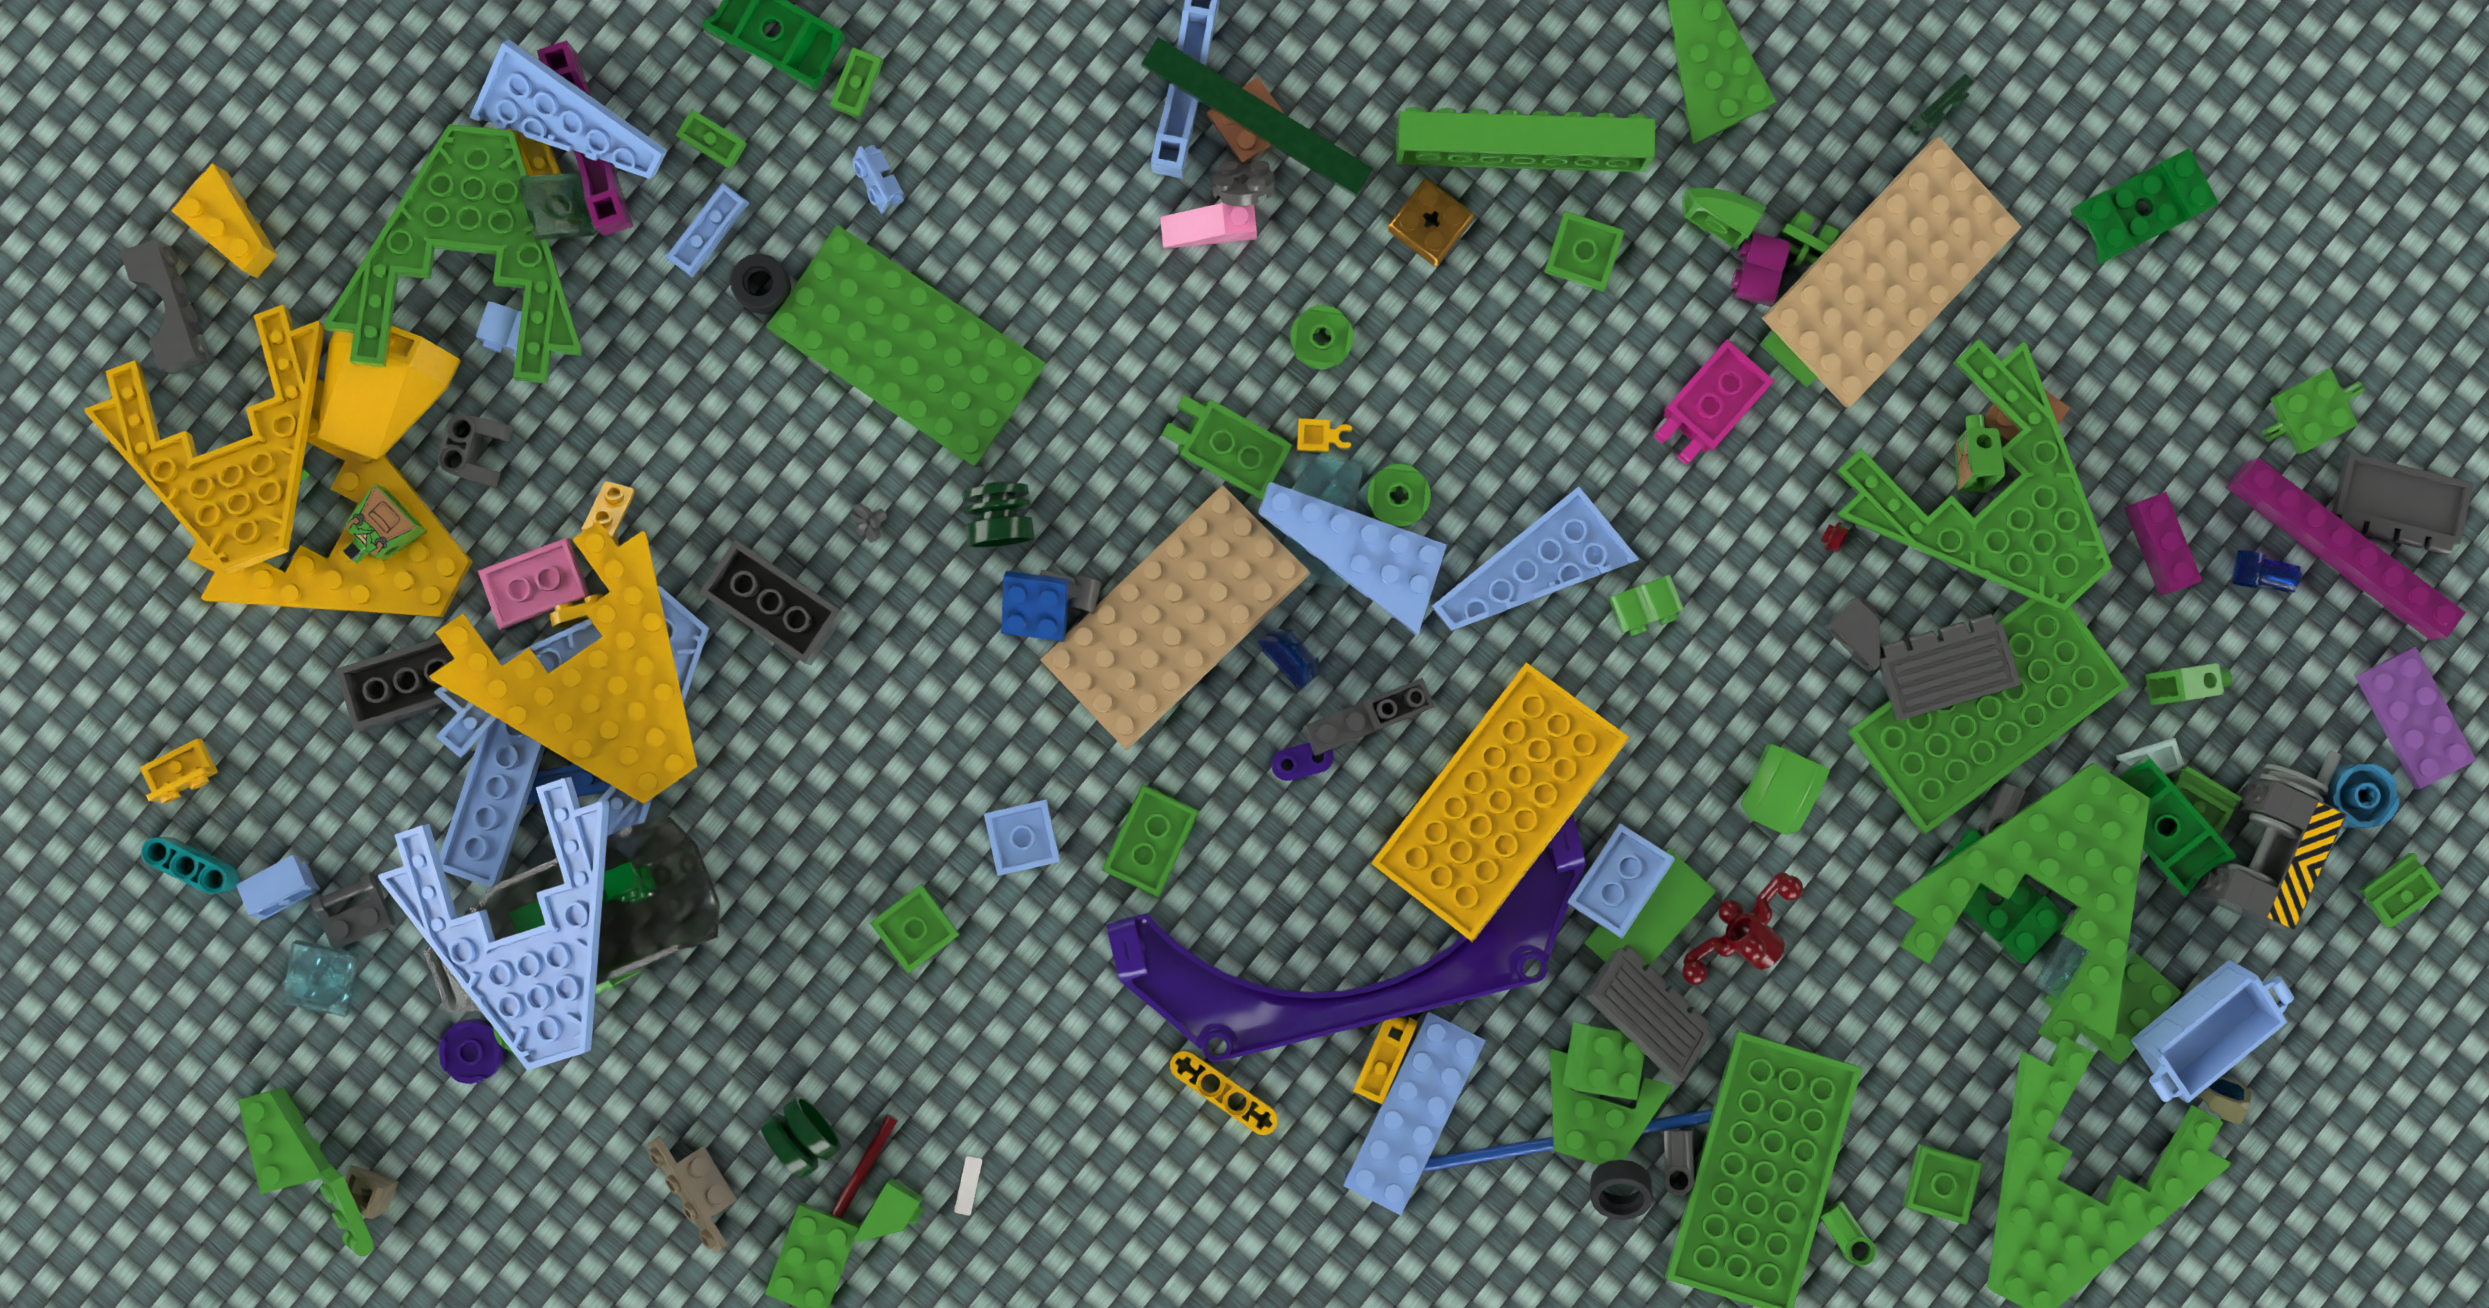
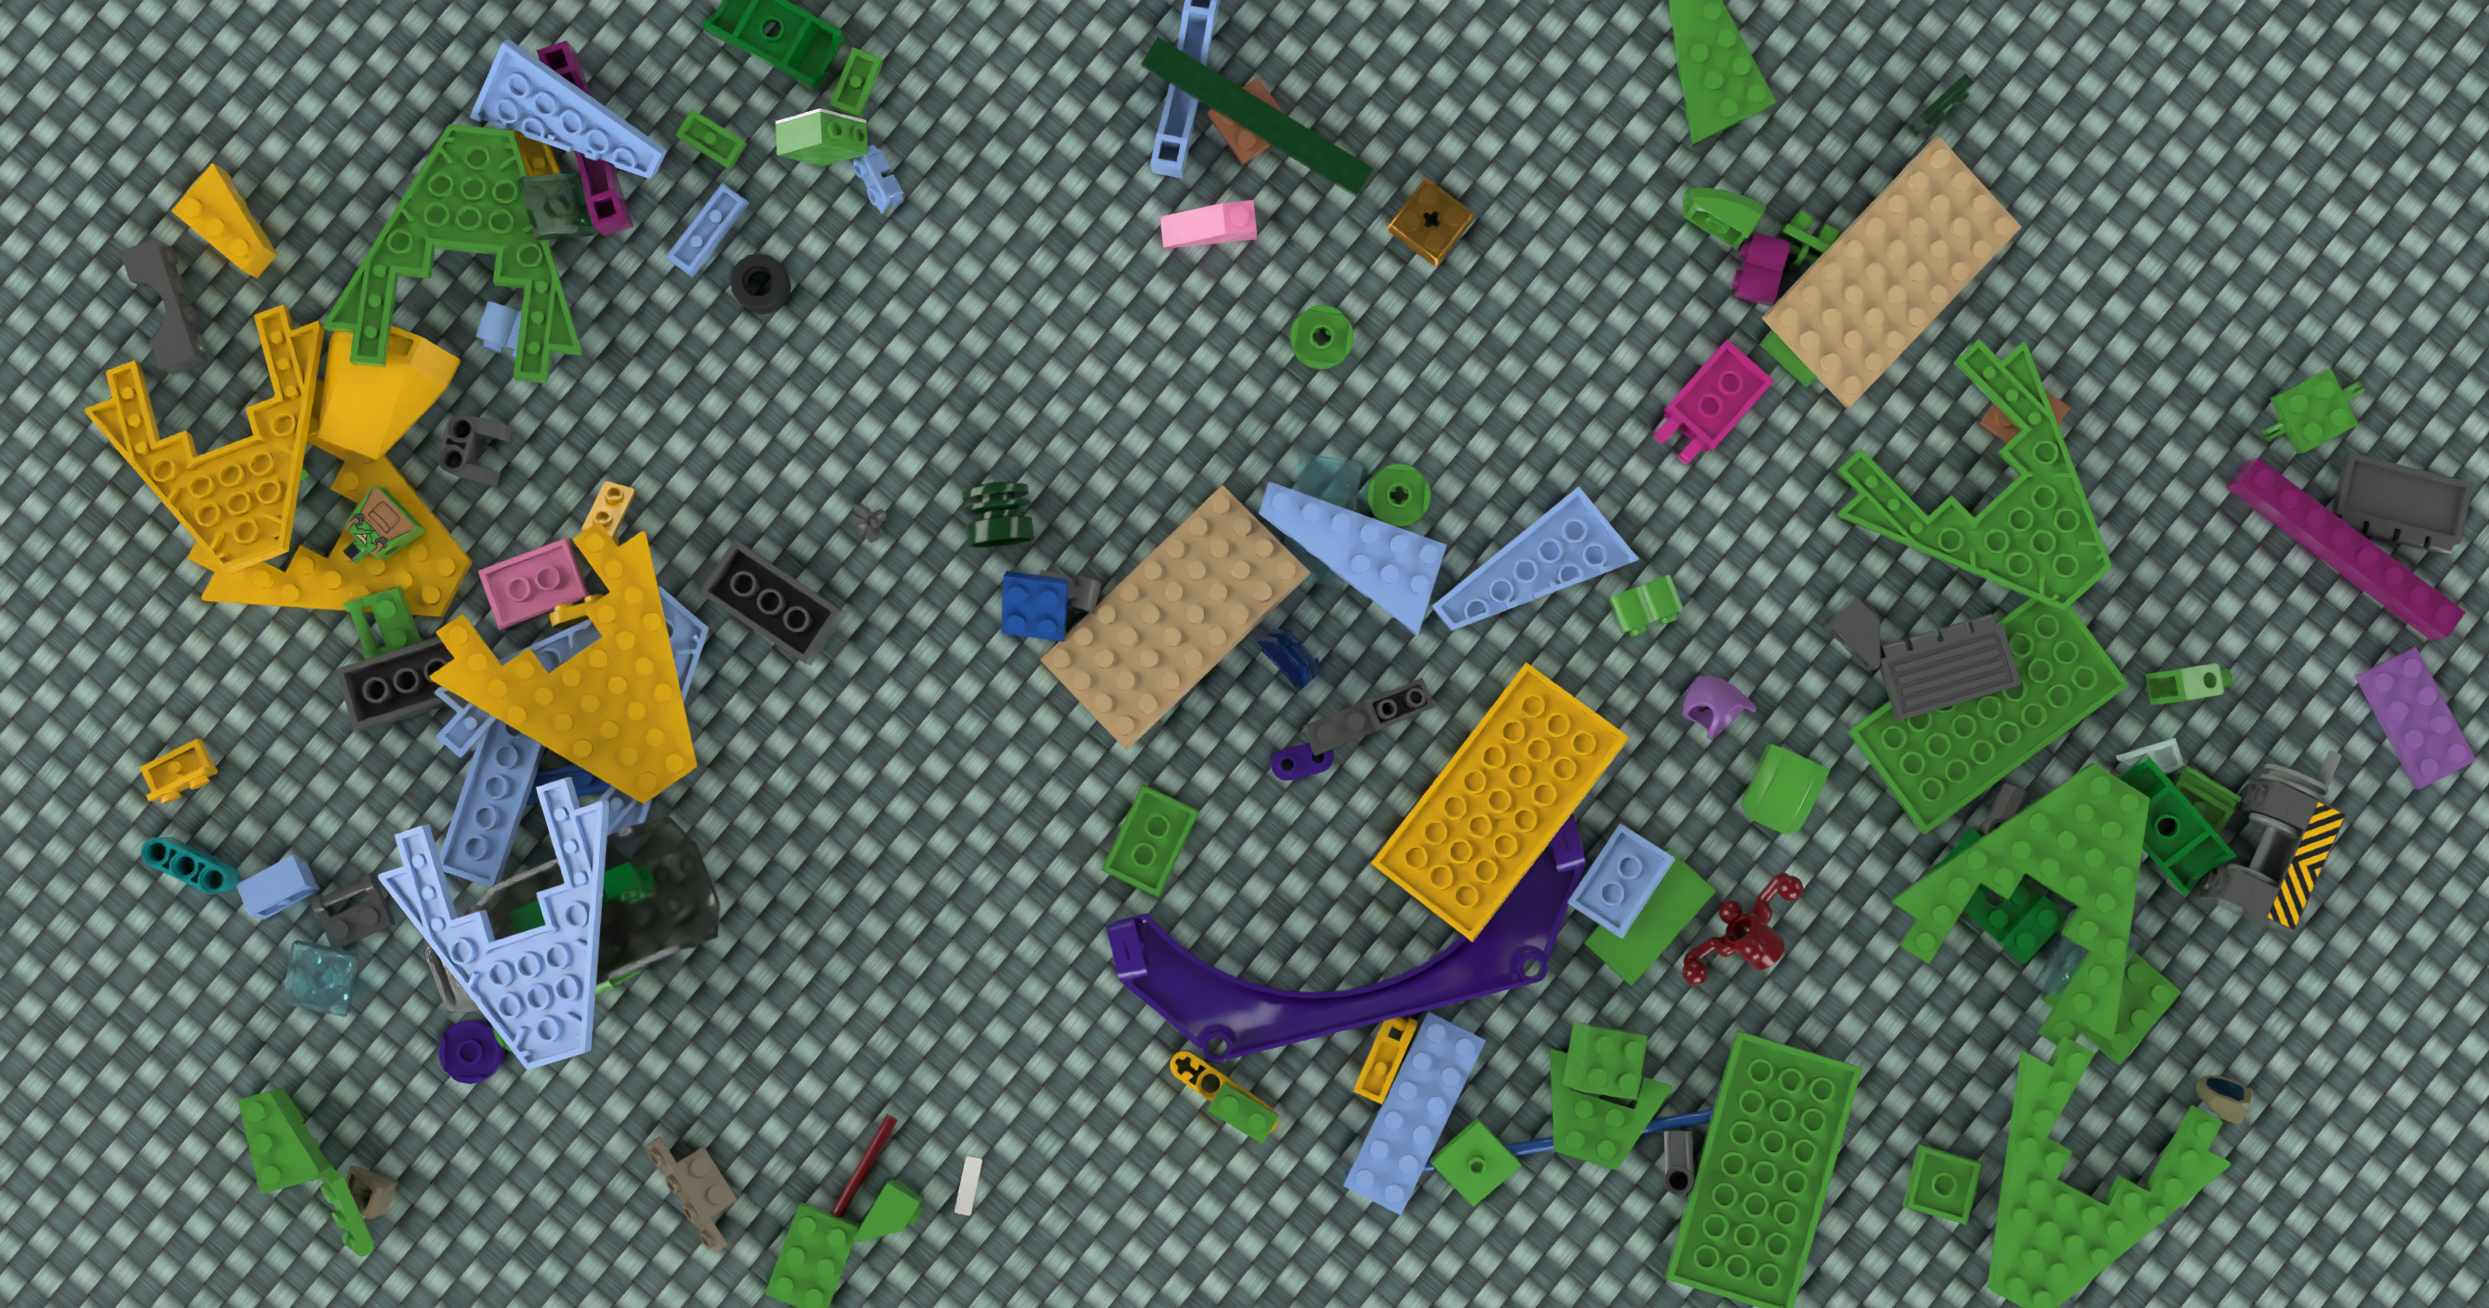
(392, 618): none -> bright green plate
(800, 1137): dark green wheel -> none
(821, 137): none -> bright green piece
(906, 346): bright green plate -> none
(914, 928): bright green plate -> none
(1022, 837): light blue plate -> none
(1229, 446): bright green tile -> none
(1243, 182): dark grey plate -> none
(1243, 1112): none -> bright green plate
(1316, 435): yellow plate -> none
(1475, 1162): none -> bright green plate
(1524, 140): bright green brick -> none
(1584, 251): bright green plate -> none
(1617, 1206): black tyre -> none
(1648, 1014): dark grey hinge -> none
(1721, 697): none -> medium lavender piece
(1834, 537): dark red plate -> none
(1847, 1232): bright green piece -> none
(1978, 457): bright green torso -> none
(2163, 544): magenta brick -> none
(2171, 189): green piece -> none
(2211, 1030): light blue container -> none
(2257, 571): clear blue piece -> none
(2373, 787): dark azure brick -> none
(2400, 890): bright green plate -> none

